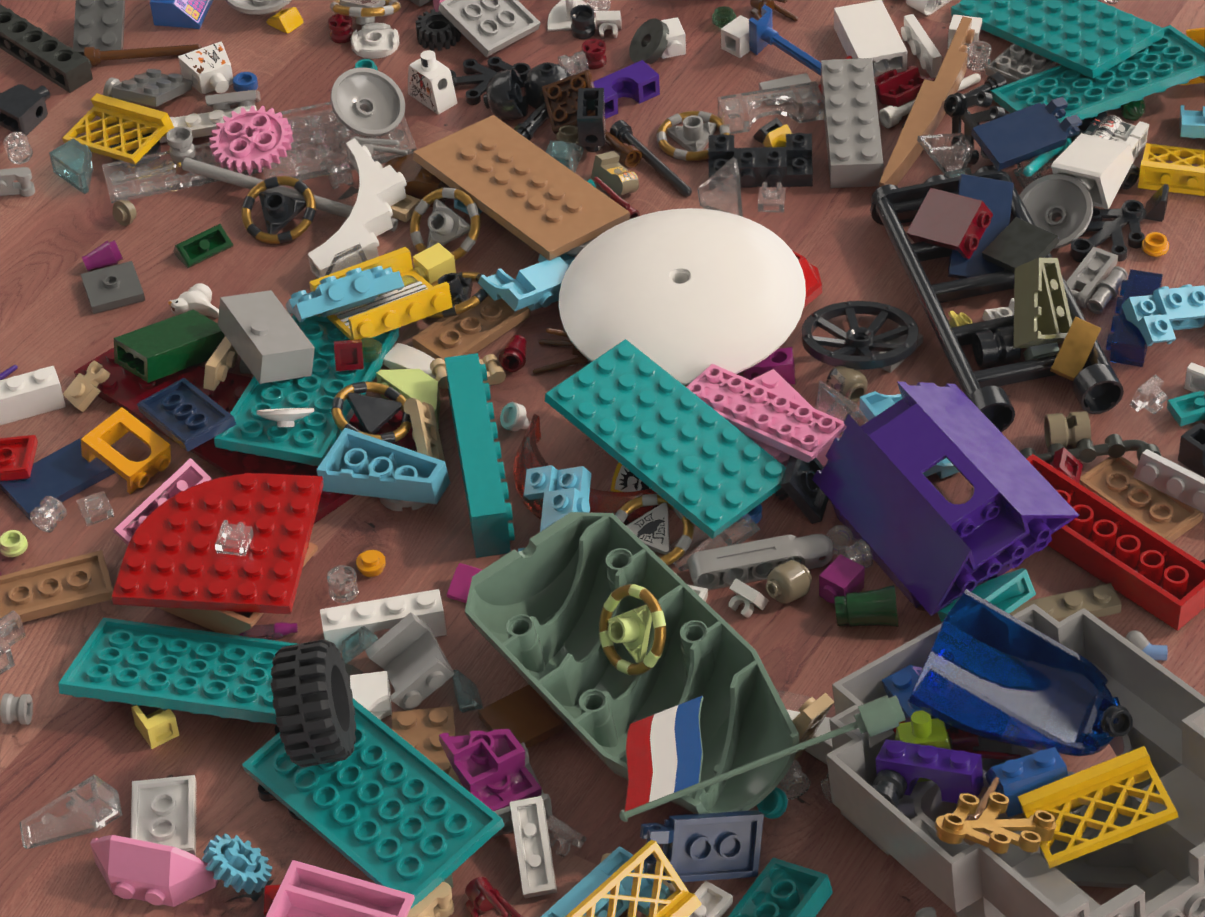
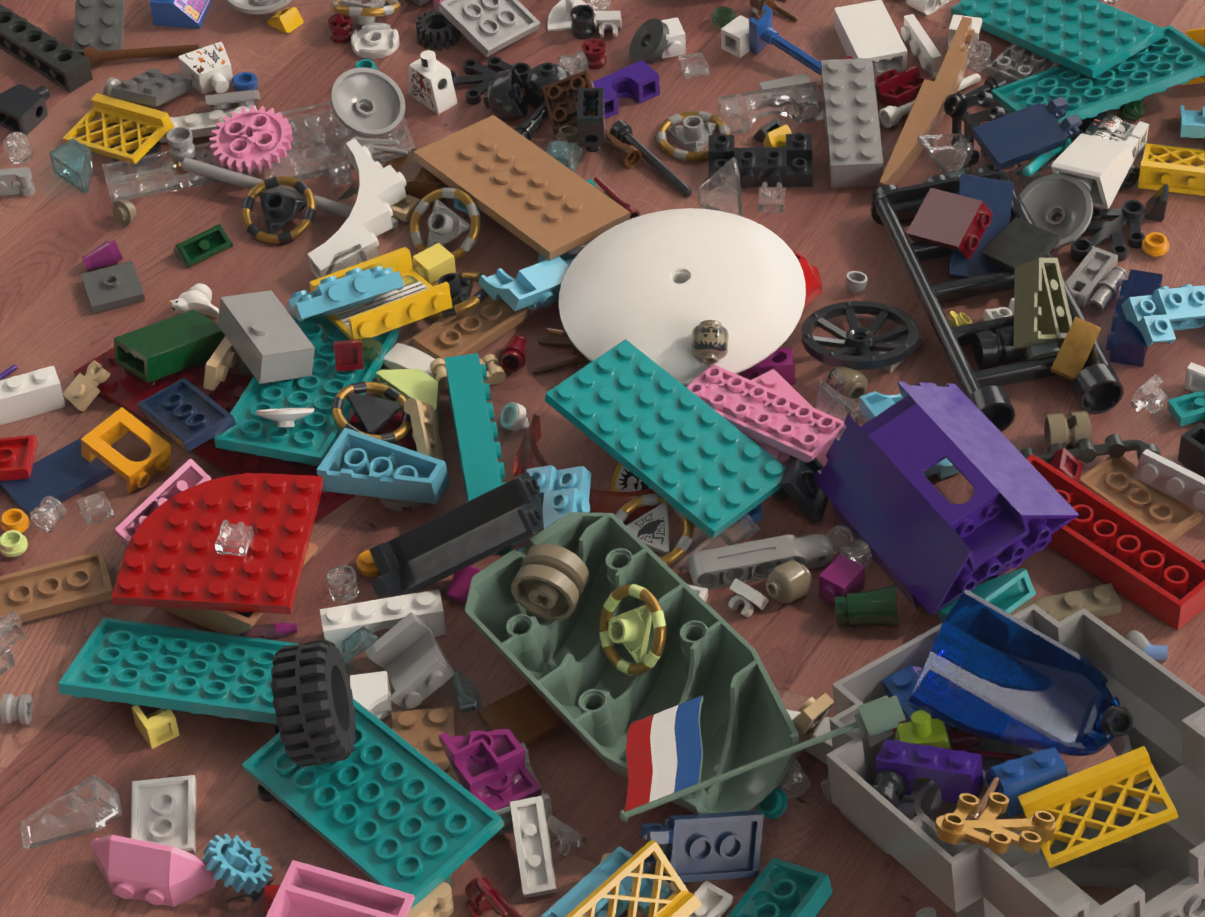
(14, 520): none -> light orange plate
(459, 538): none -> black panel
(550, 581): none -> dark tan wheel
(614, 174): dark tan leg -> none
(693, 65): none -> clear plate
(709, 341): none -> dark tan head
(856, 282): none -> light grey hinge

